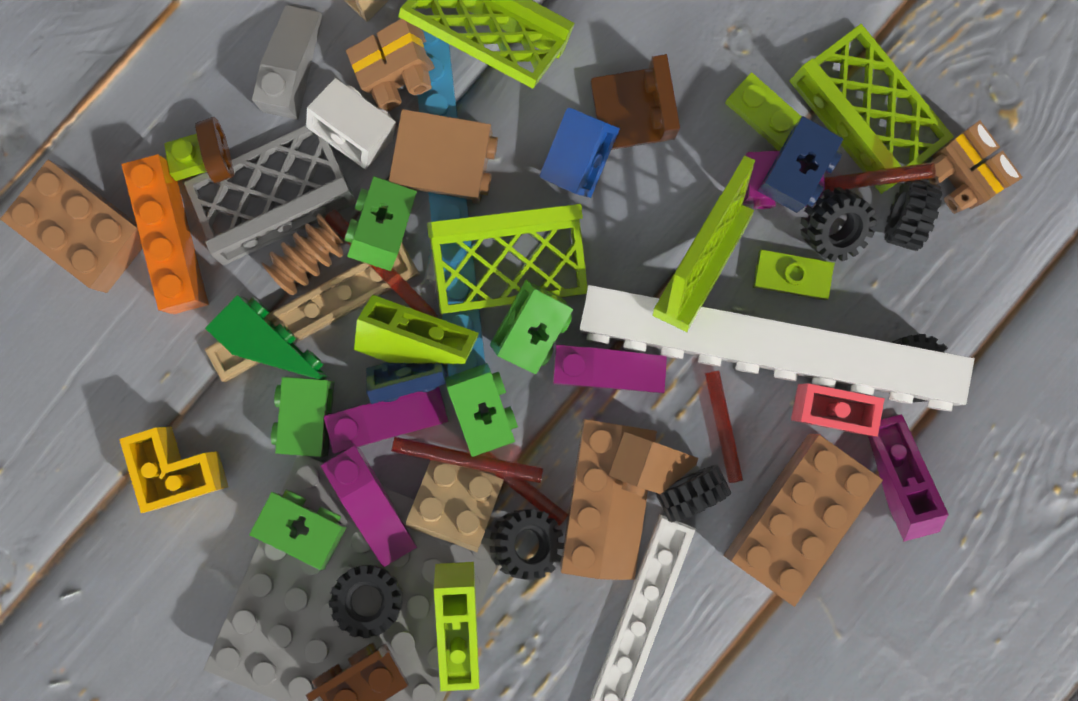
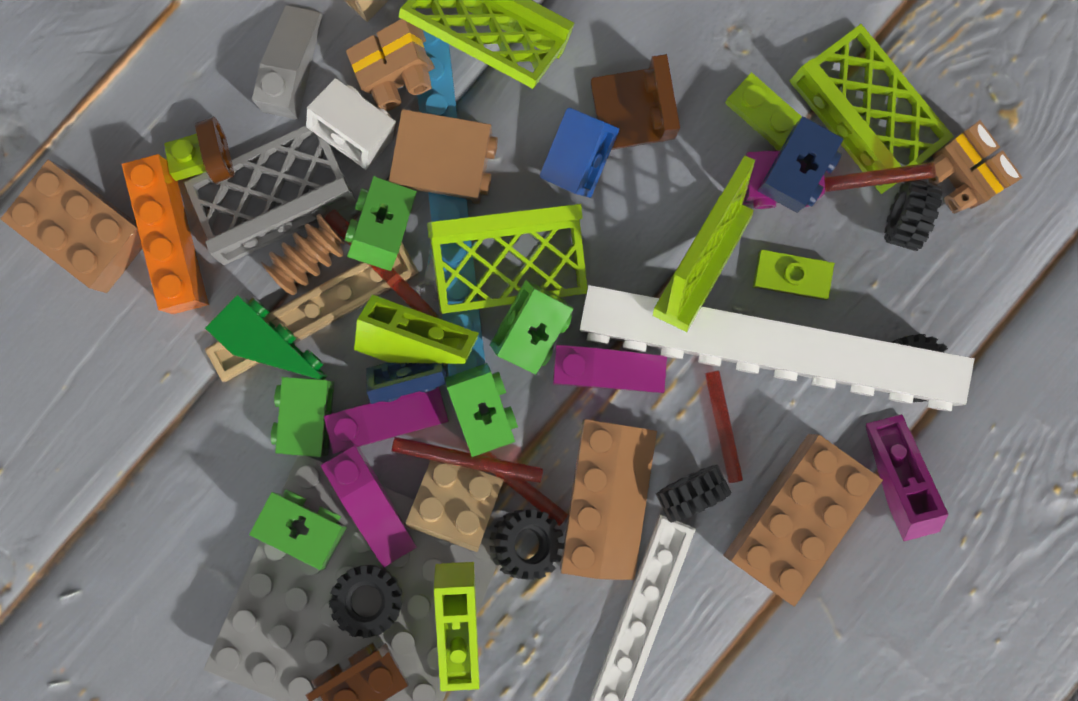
(162, 476): yellow brick -> none
(649, 465): medium nougat slope -> none
(837, 409): coral brick -> none
(849, 236): black tyre -> none

